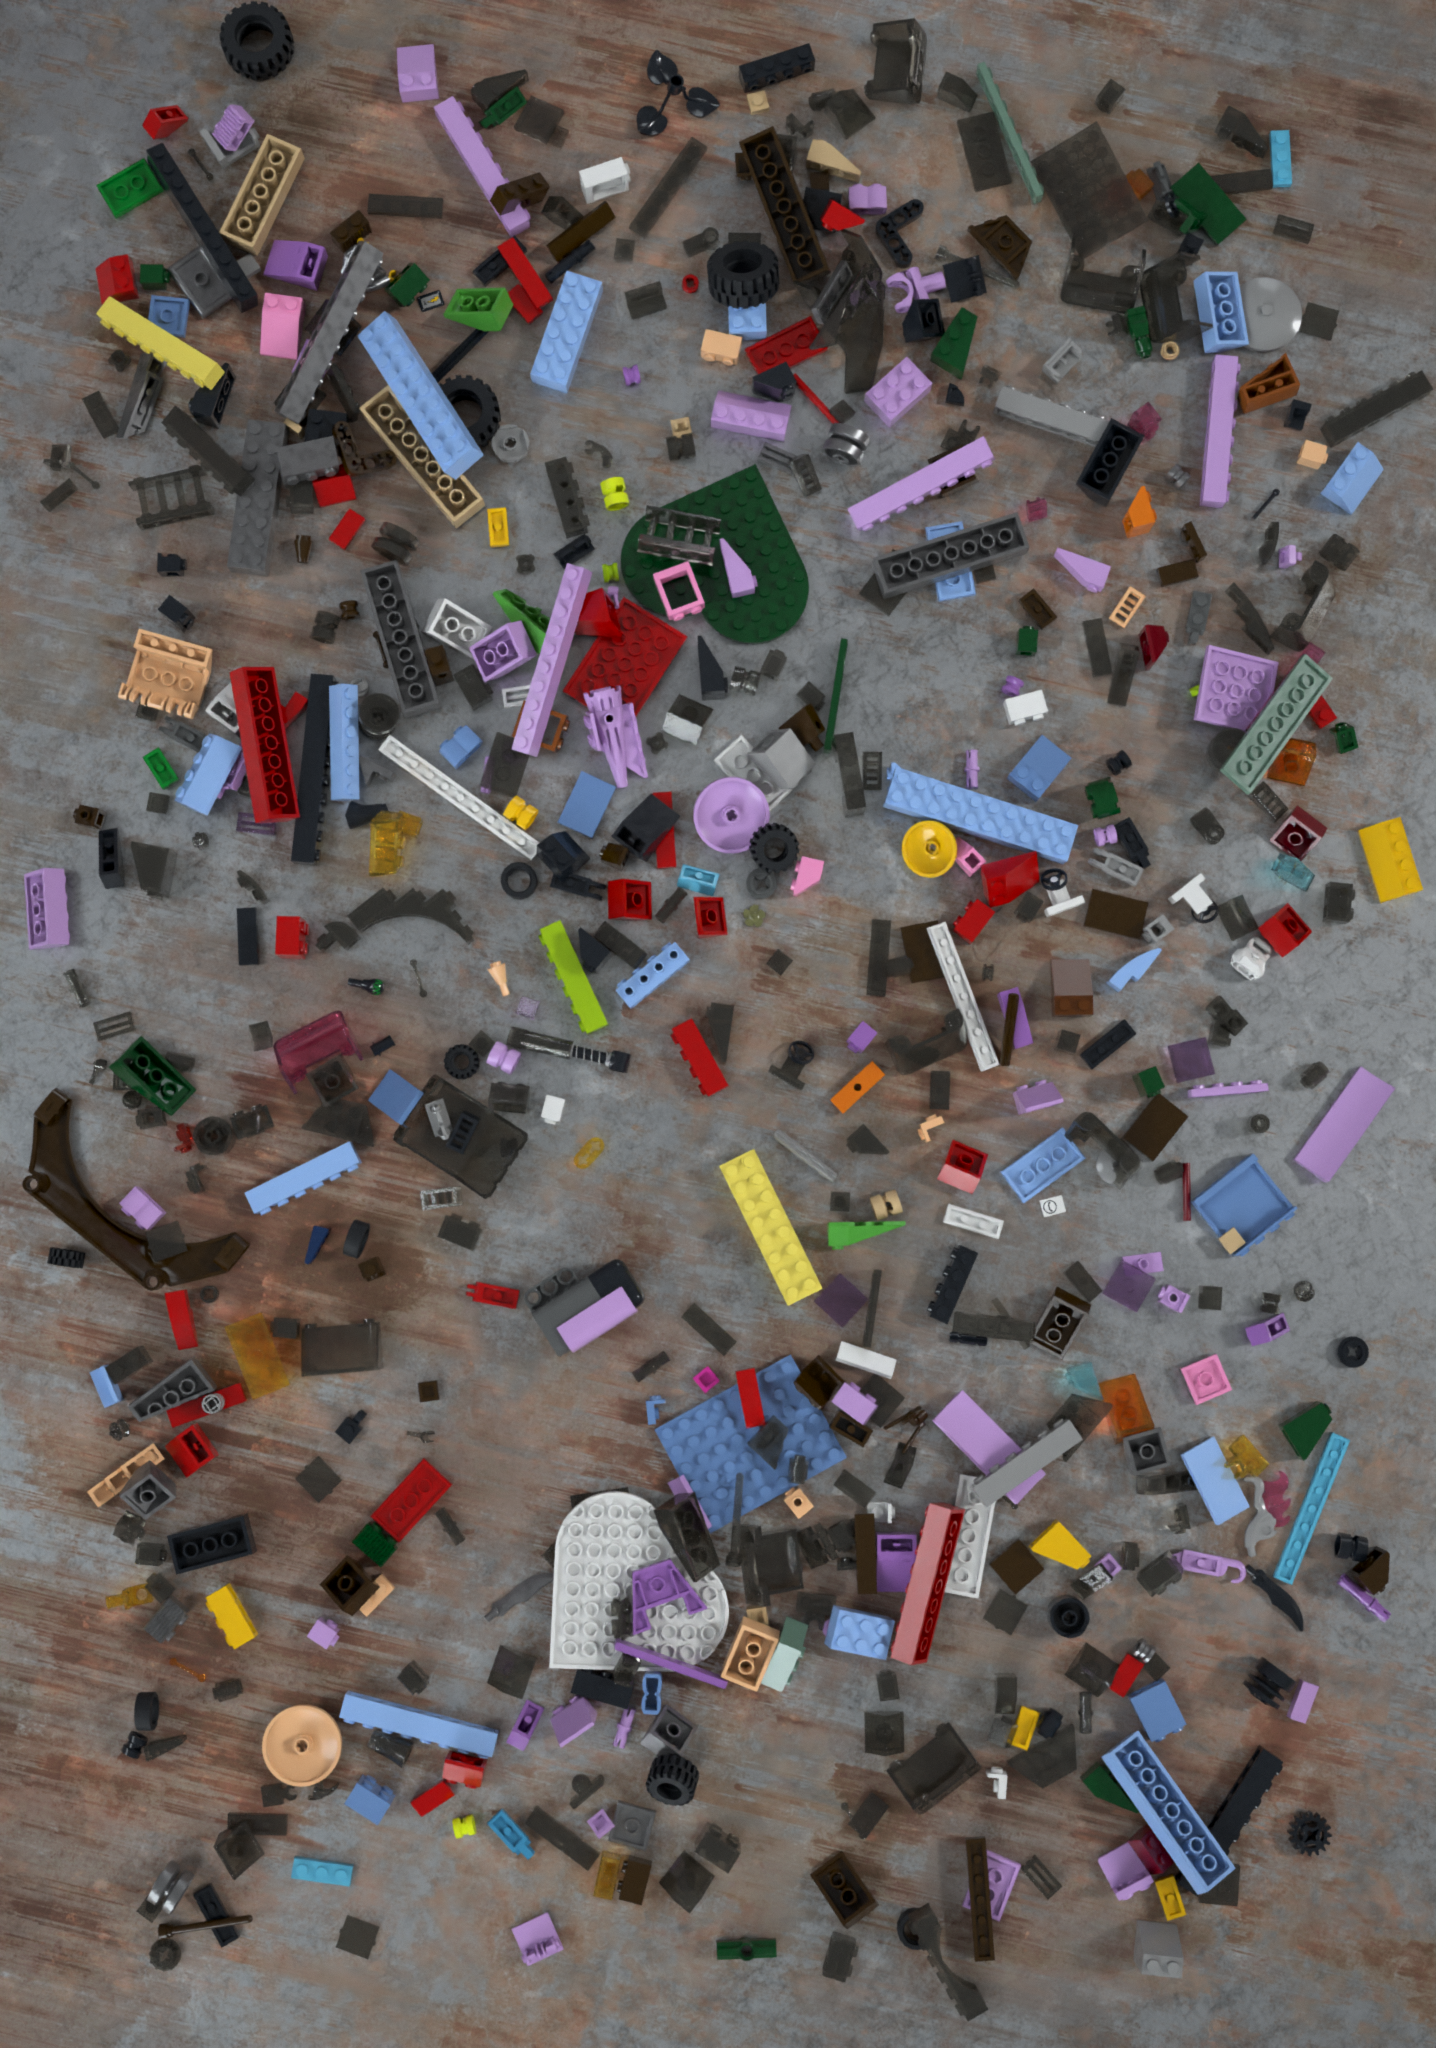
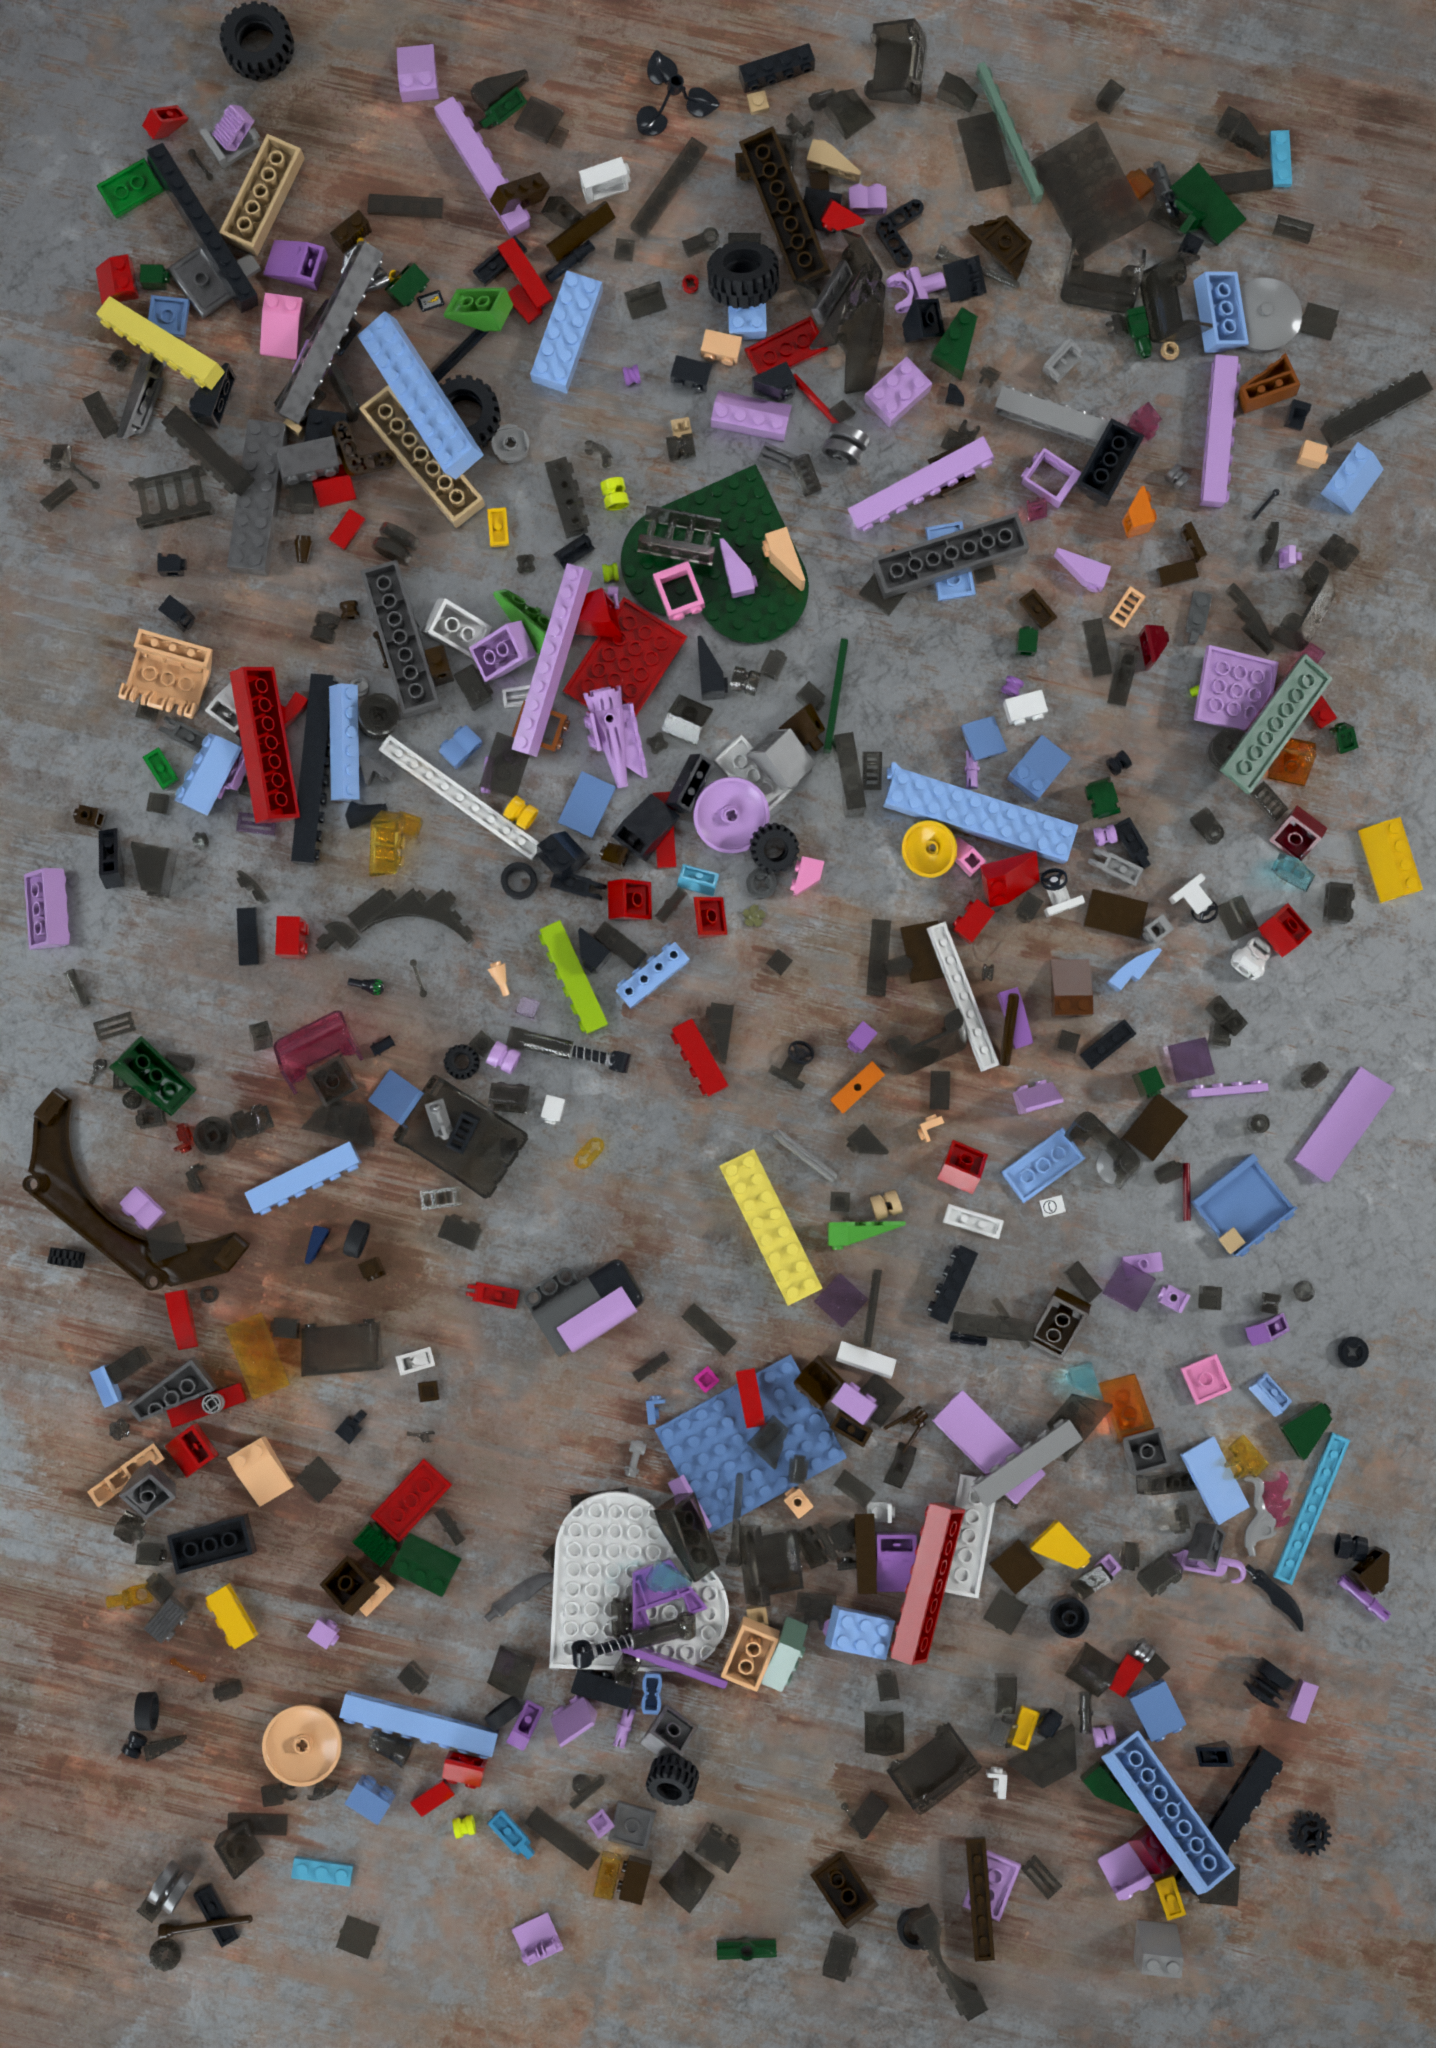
(260, 1471): none -> light nougat slope
(415, 1361): none -> white slope
(425, 1564): none -> dark green slope
(503, 1713): none -> black tyre
(638, 1448): none -> light grey bar
(666, 1578): none -> clear light blue slope
(680, 1627): none -> piece
(690, 783): none -> black brick
(691, 374): none -> black brick
(782, 555): none -> light nougat slope
(983, 738): none -> medium blue slope
(1058, 464): none -> lavender window
(1100, 1733): none -> lavender wheel
(1207, 1544): none -> flat silver panel
(1215, 1755): none -> black slope
(1270, 1394): none -> light blue slope

